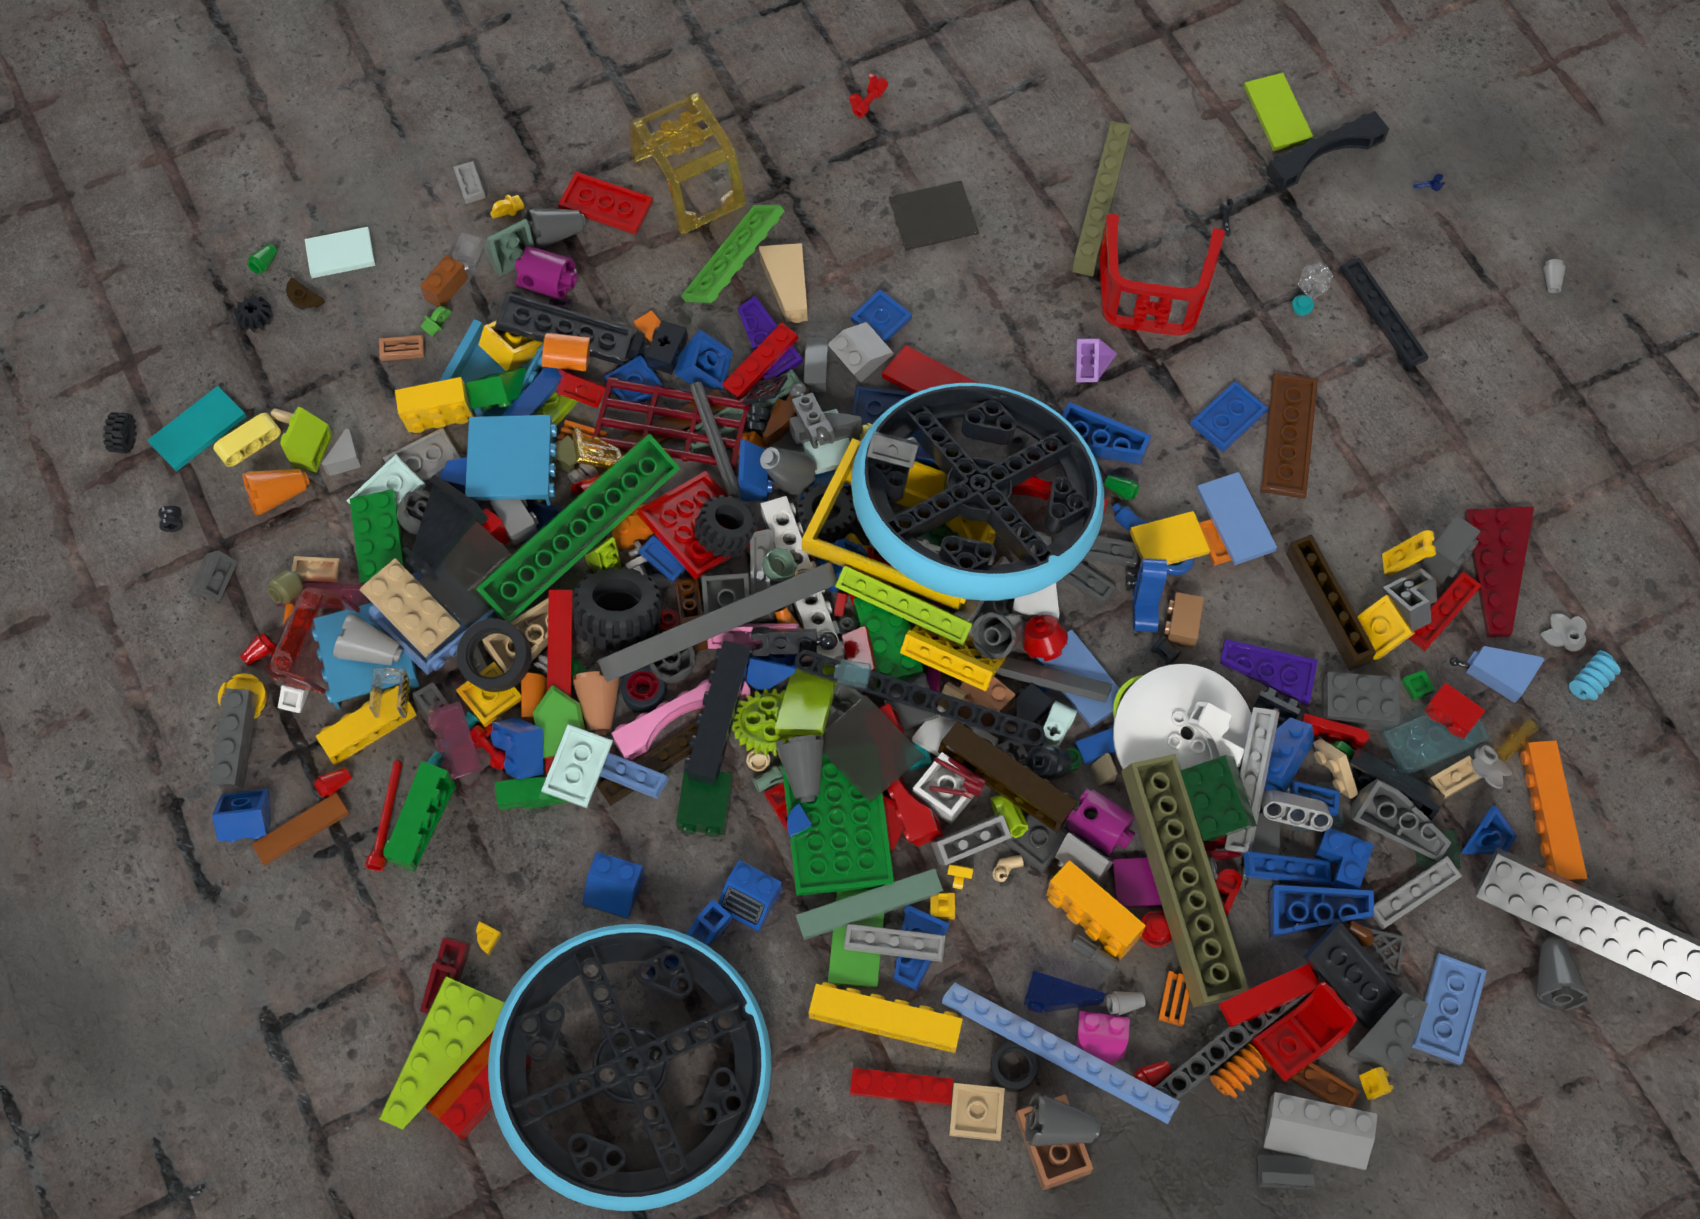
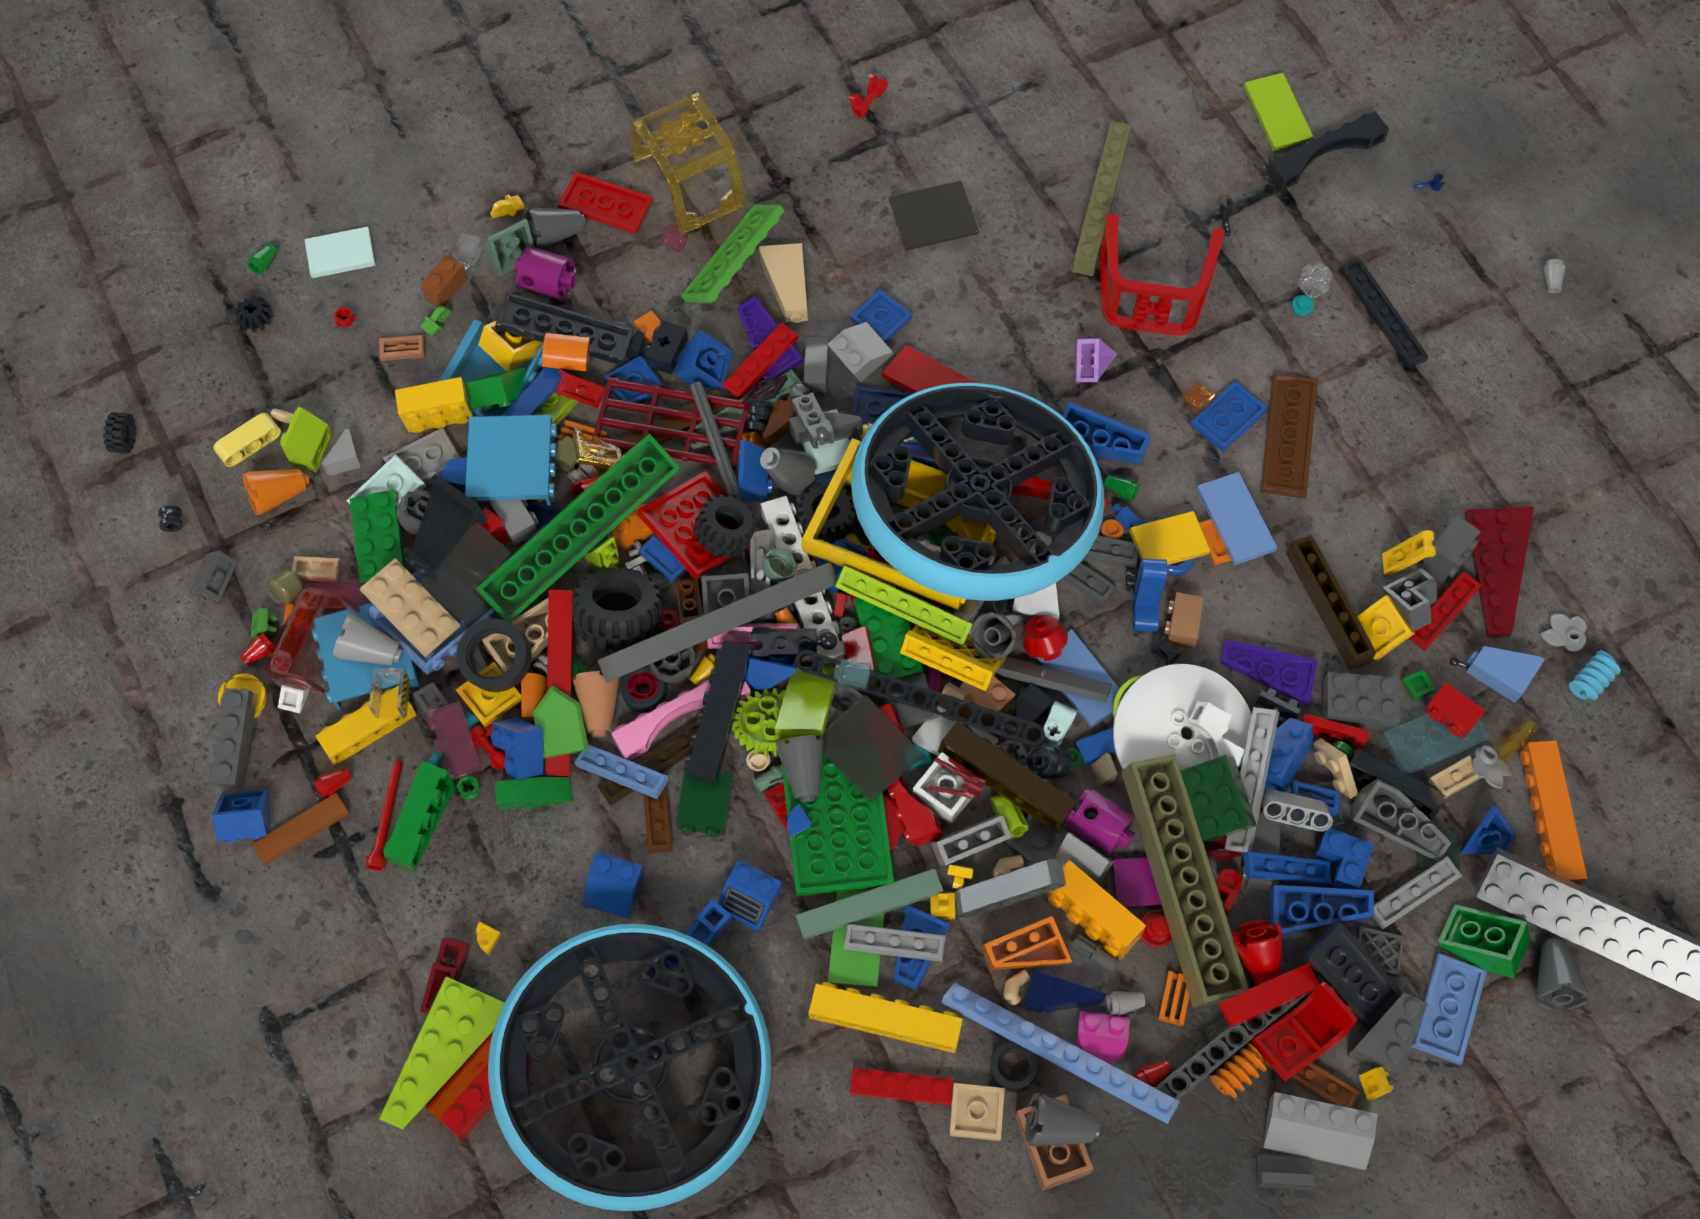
(196, 428): teal tile -> none
(260, 622): none -> bright green tile
(302, 296): dark brown plate -> none
(342, 313): none -> red plate
(466, 780): none -> green bush
(469, 182): light grey plate -> none
(577, 766): light aqua tile -> none
(658, 823): none -> reddish brown tile
(675, 238): none -> clear pink wheel
(703, 670): none -> yellow cone
(893, 449): dark grey panel -> none
(1010, 888): none -> beam
(1013, 985): none -> tan arm
(1028, 948): none -> orange wedge
(1111, 529): none -> orange tile
(1198, 397): none -> clear orange plate
(1260, 949): none -> red cone
(1363, 934): reddish brown arm -> none
(1486, 939): none -> green slope

